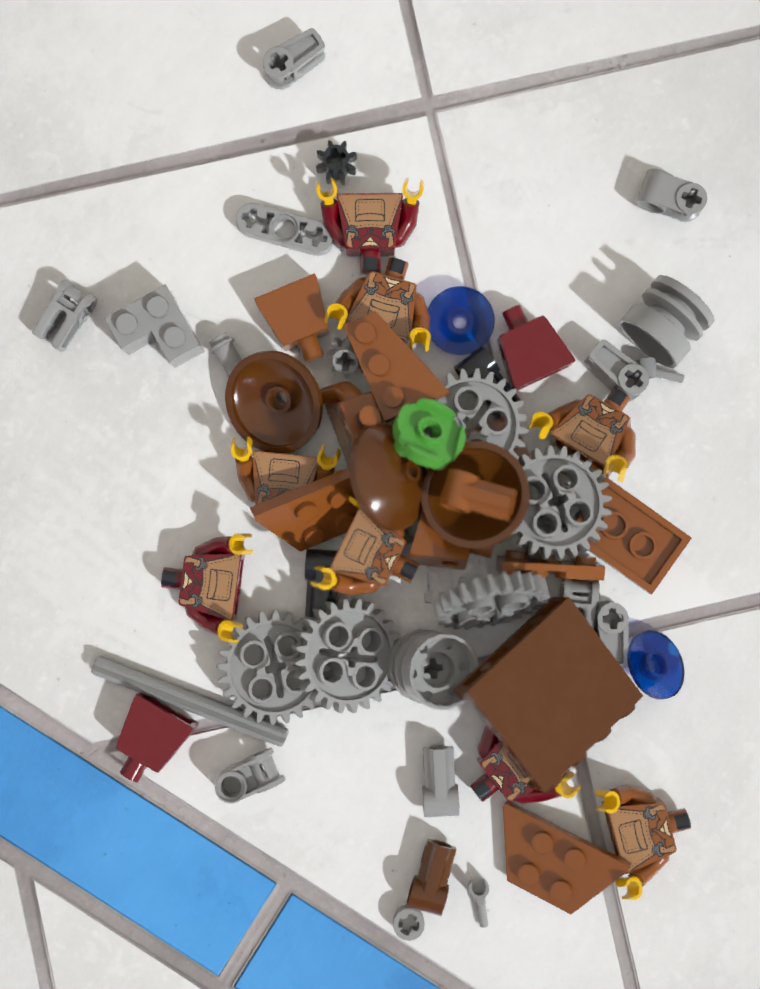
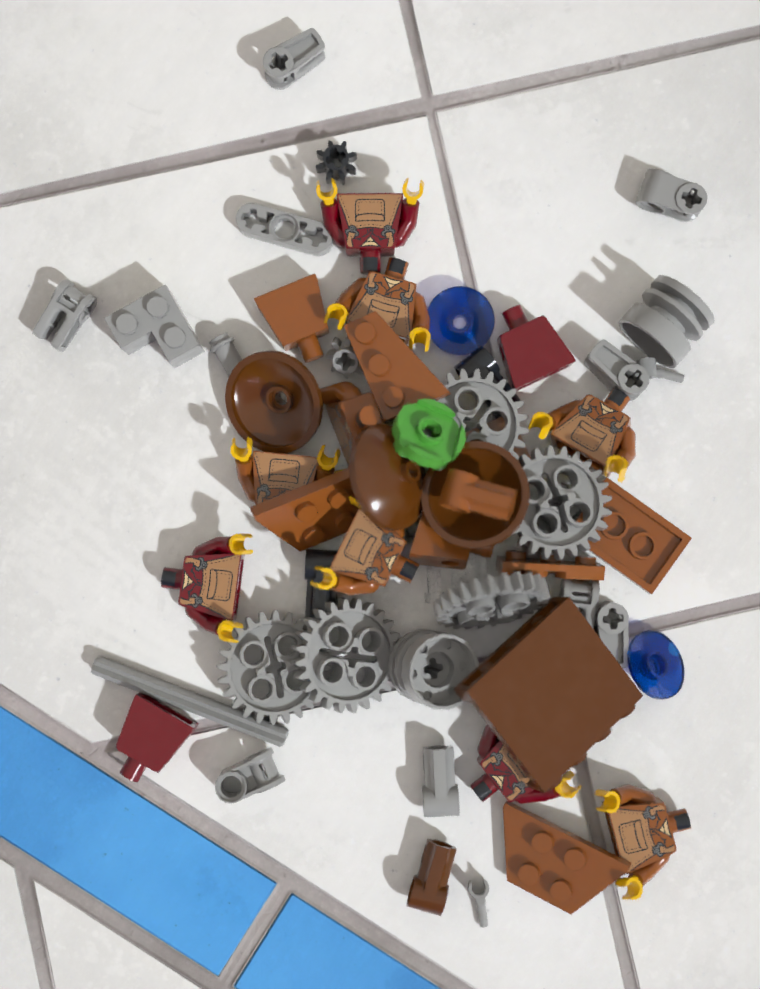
(413, 932): light grey bush -> none

